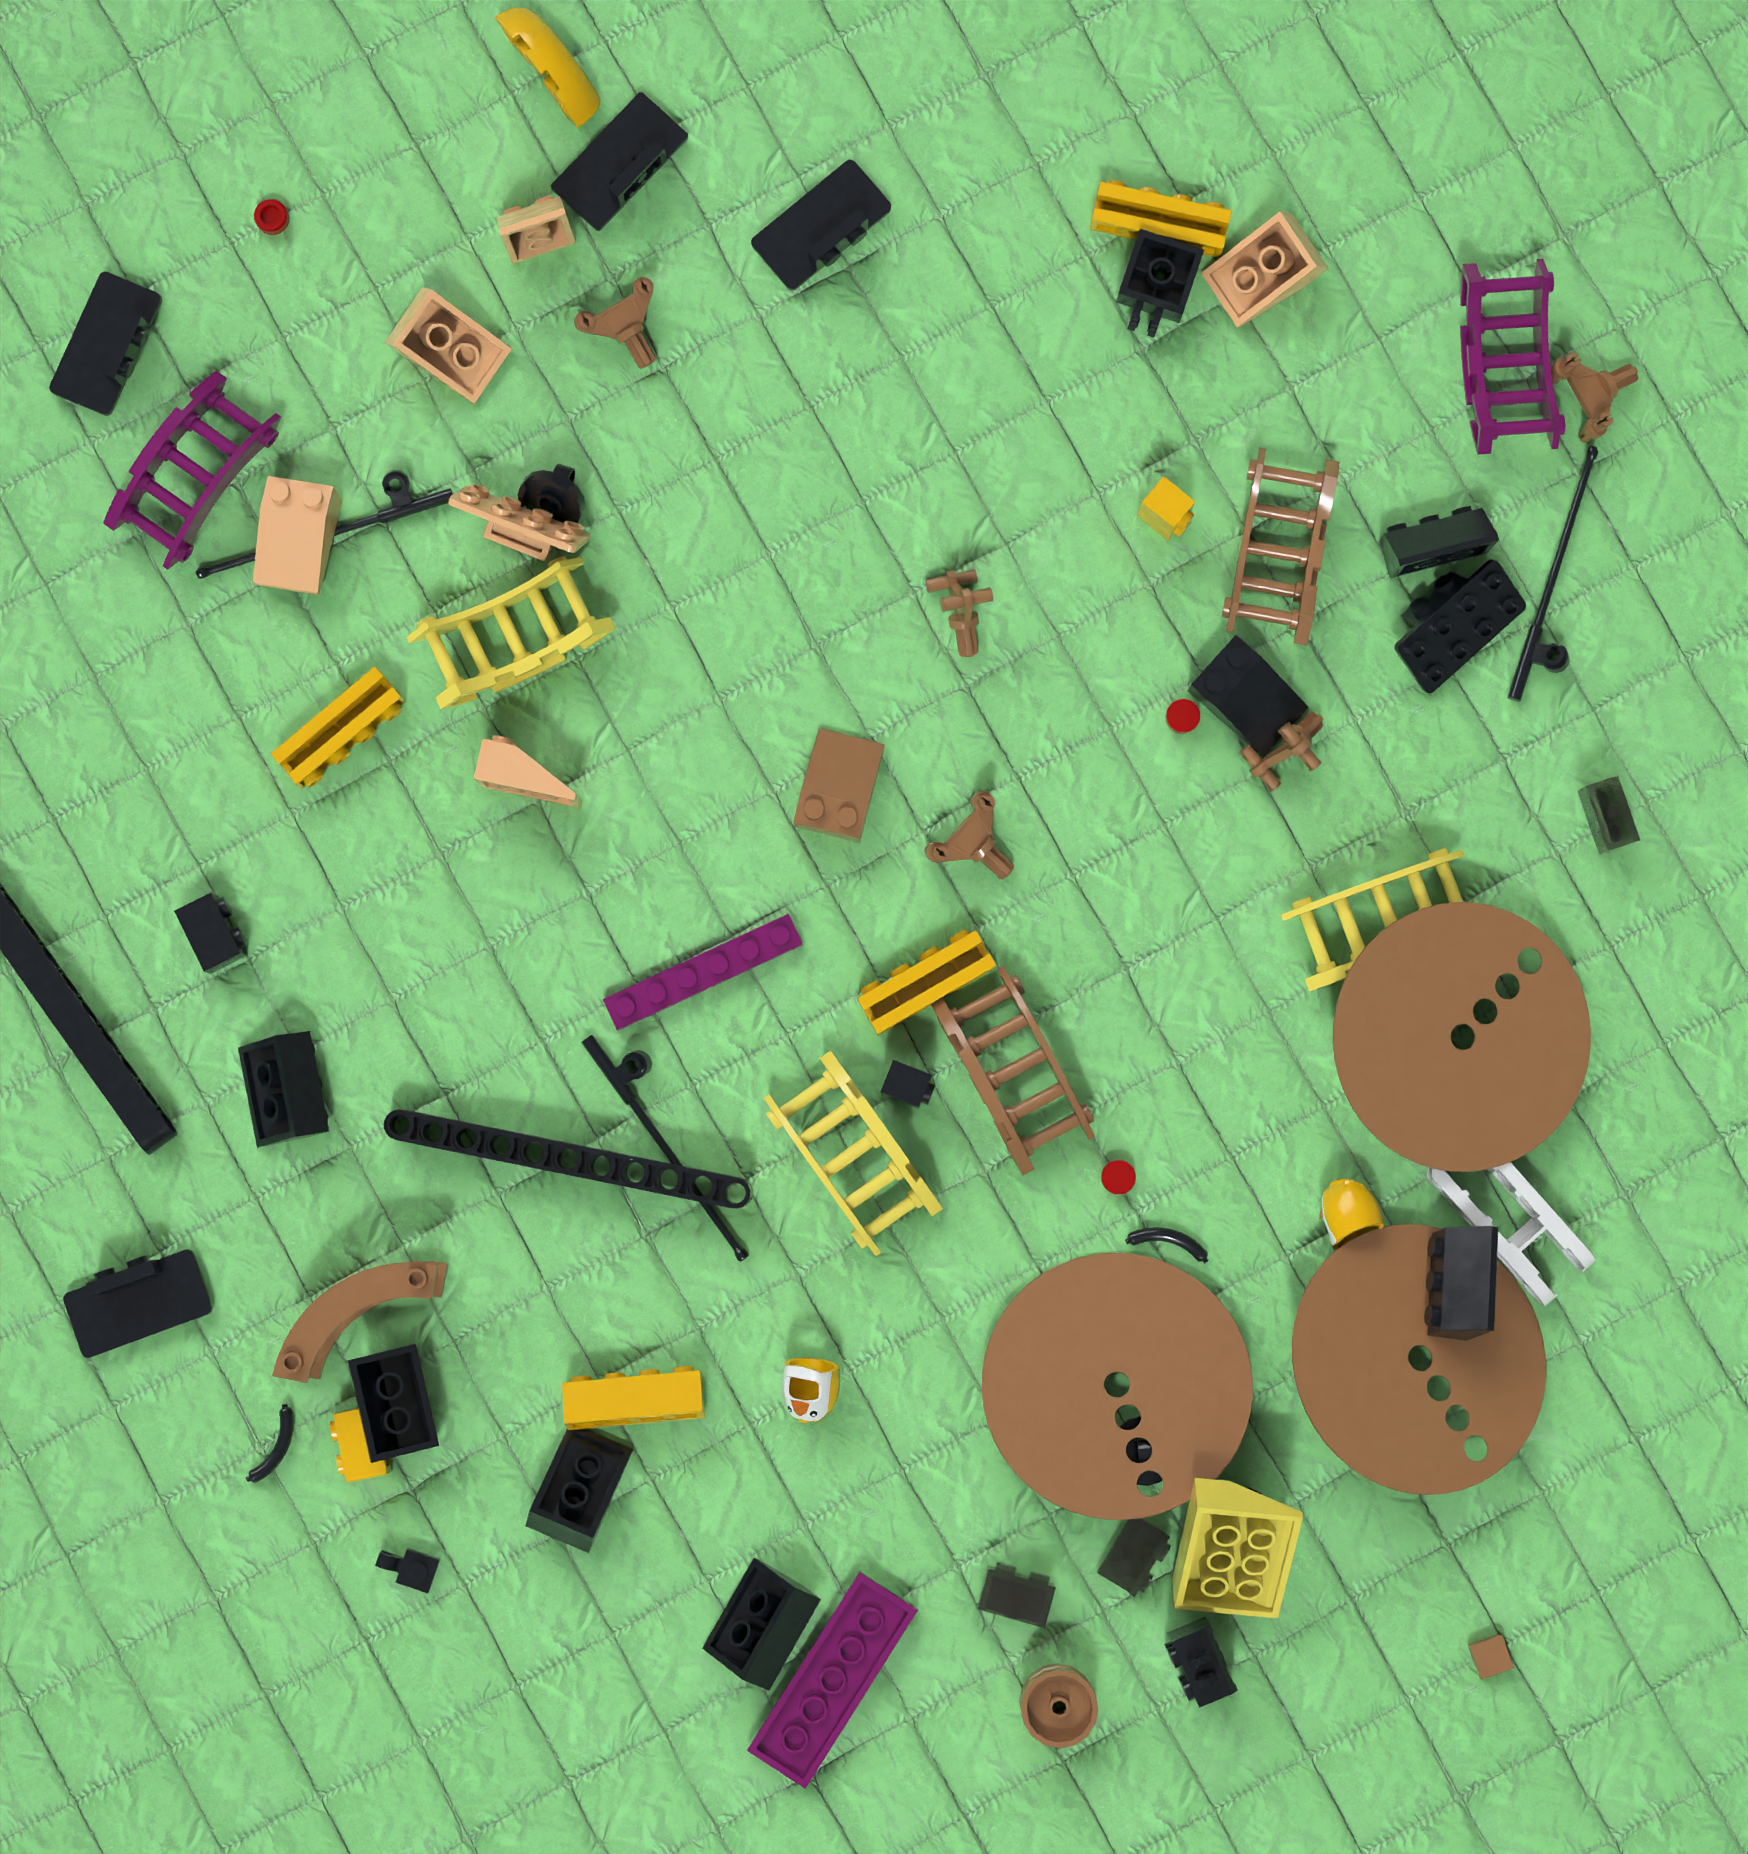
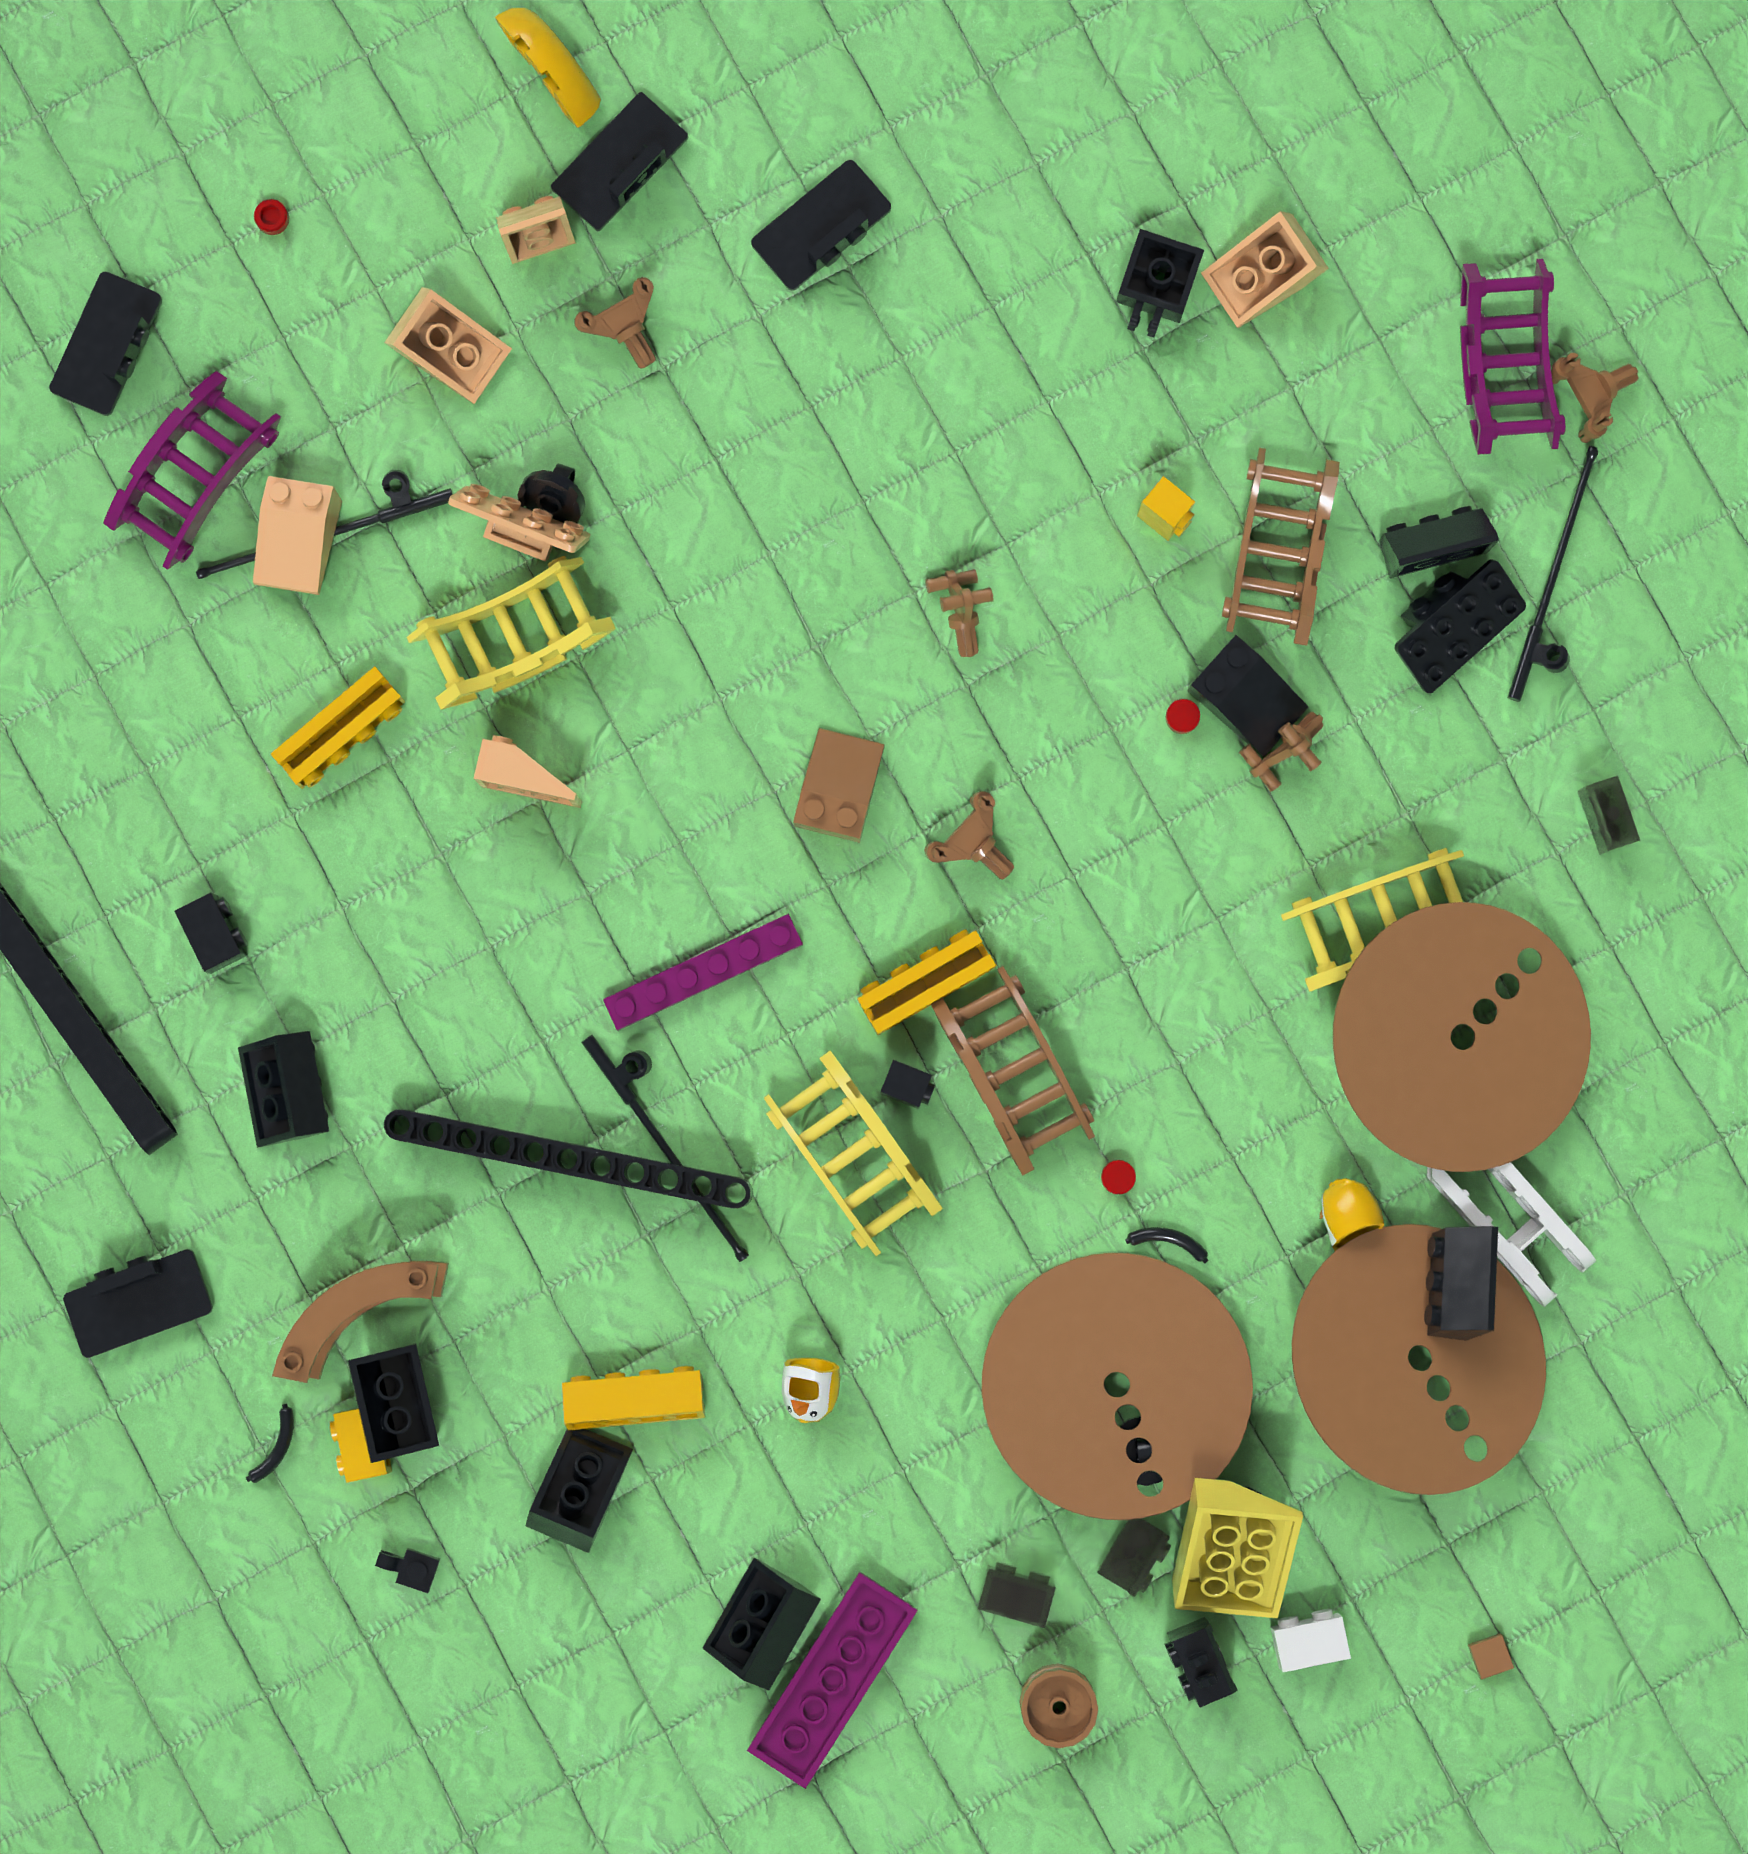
(1127, 210): yellow brick -> none
(1310, 1640): none -> white brick

